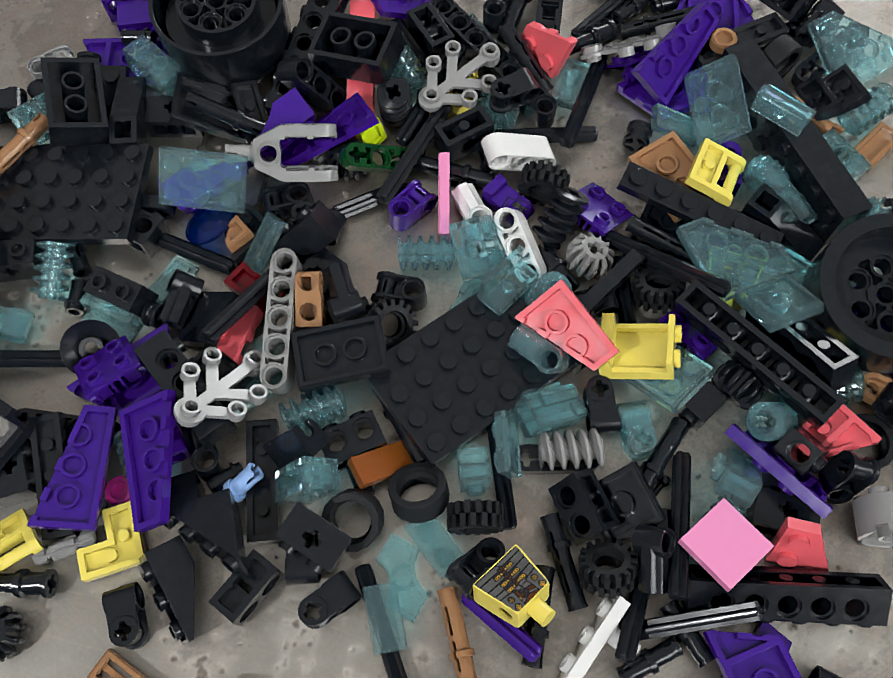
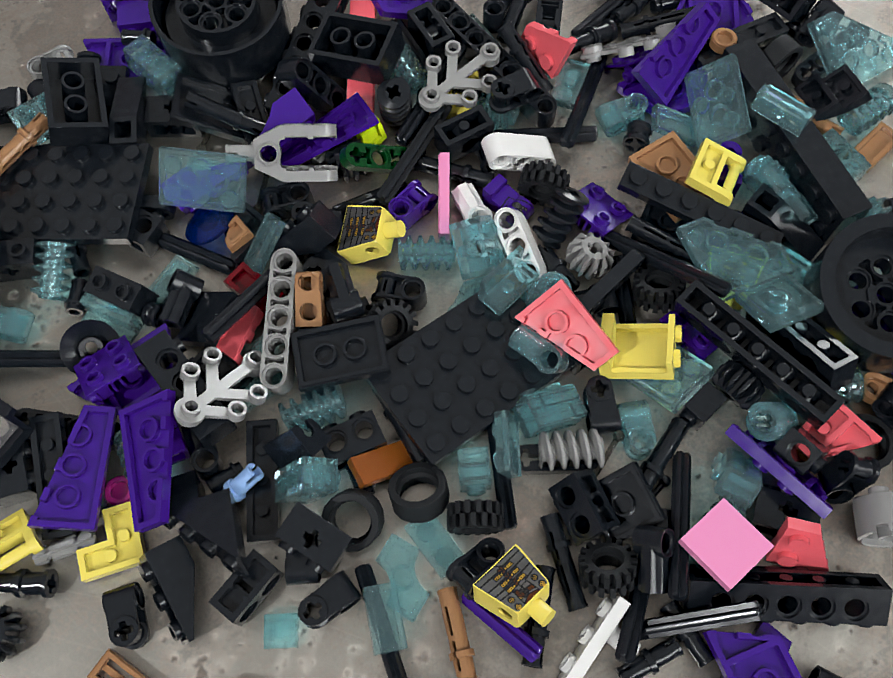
(281, 631): none -> clear light blue tile
(368, 233): none -> torso
(616, 114): none -> clear light blue piece
(618, 436): none -> clear smoke hinge

